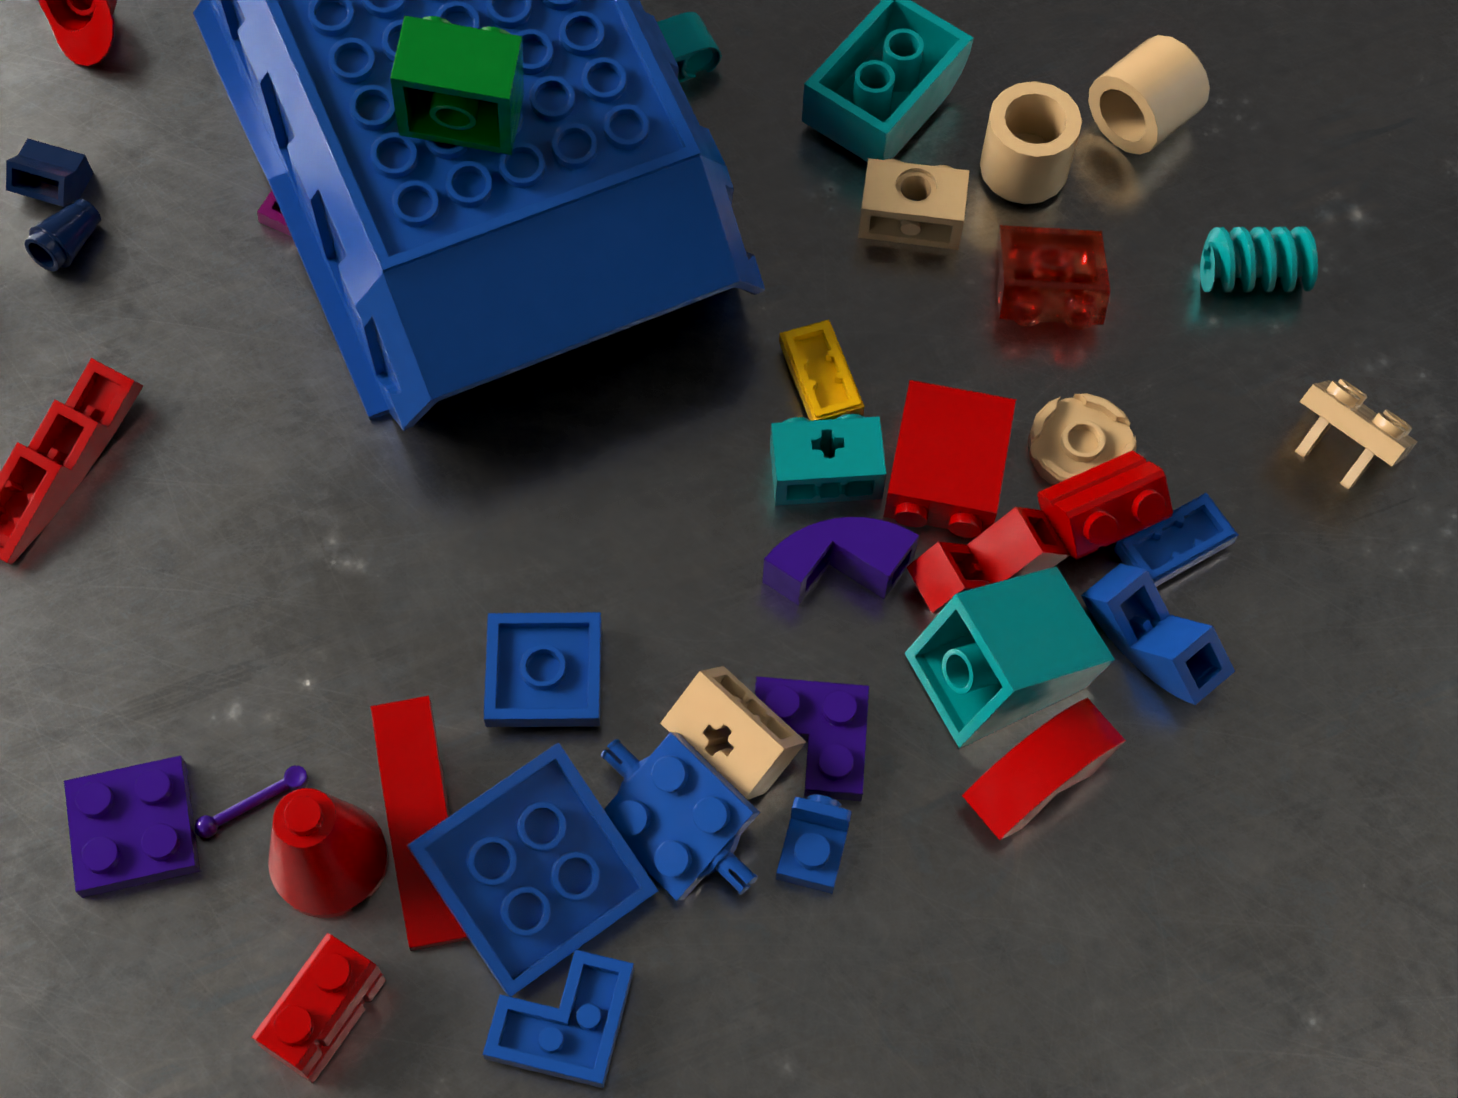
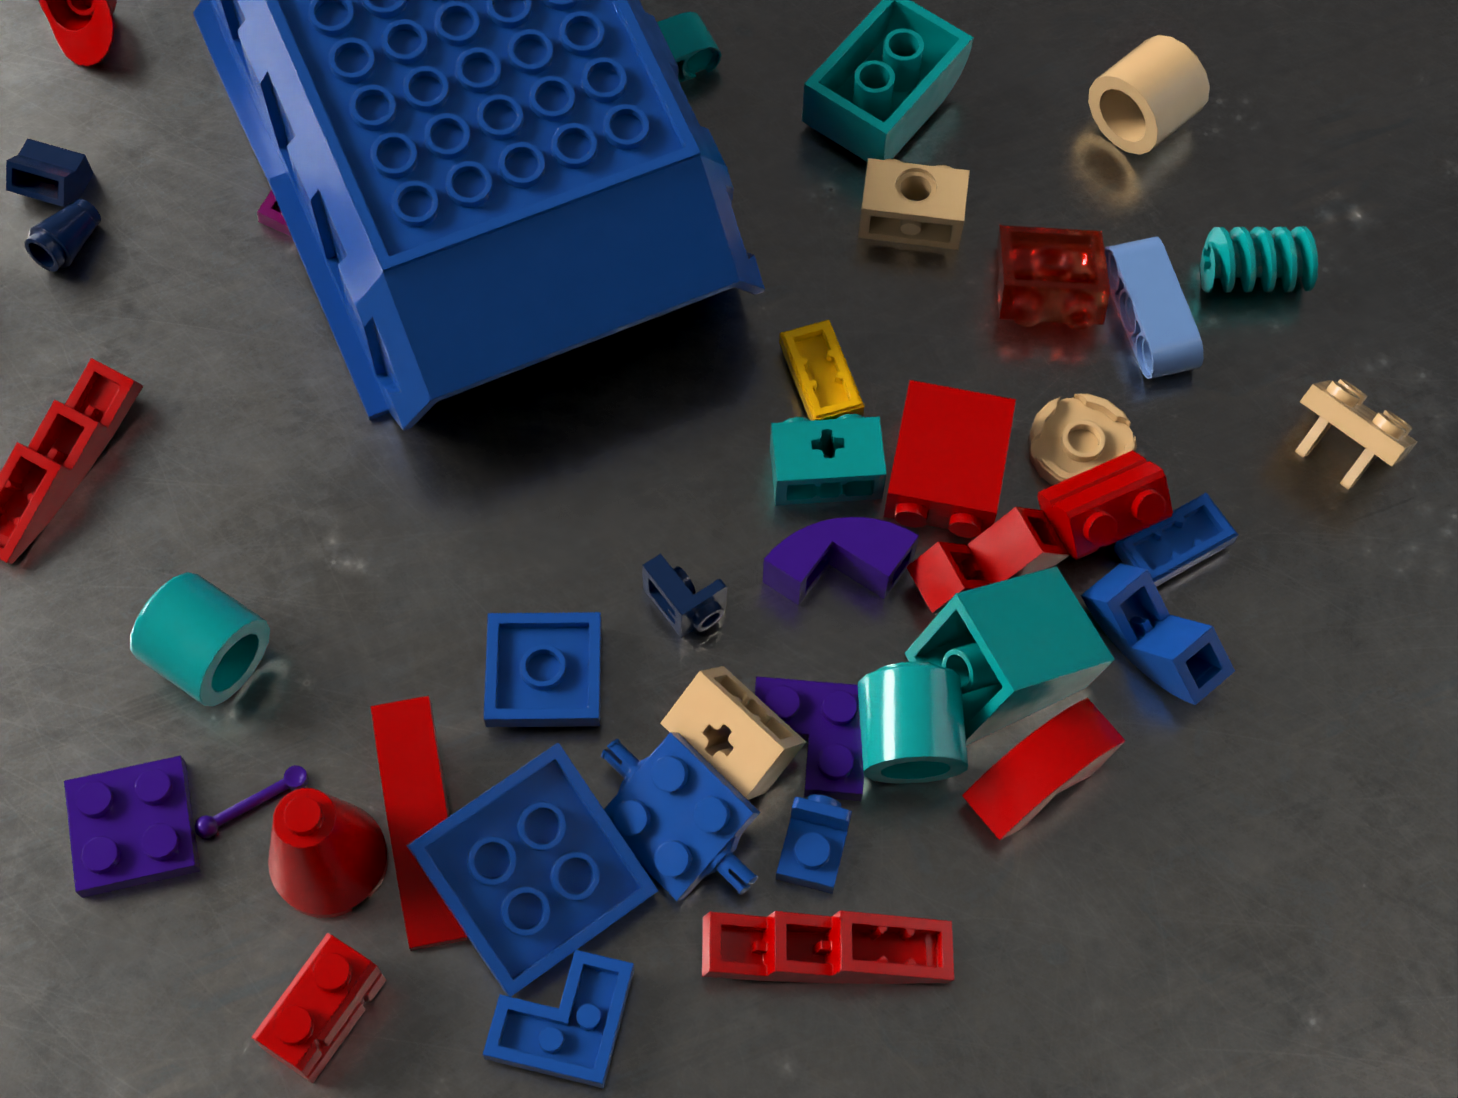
(199, 638): none -> teal piece
(458, 84): green brick -> none
(676, 597): none -> dark blue bracket
(827, 948): none -> red slope
(912, 723): none -> teal piece
(1030, 142): tan piece -> none
(1153, 308): none -> medium blue beam

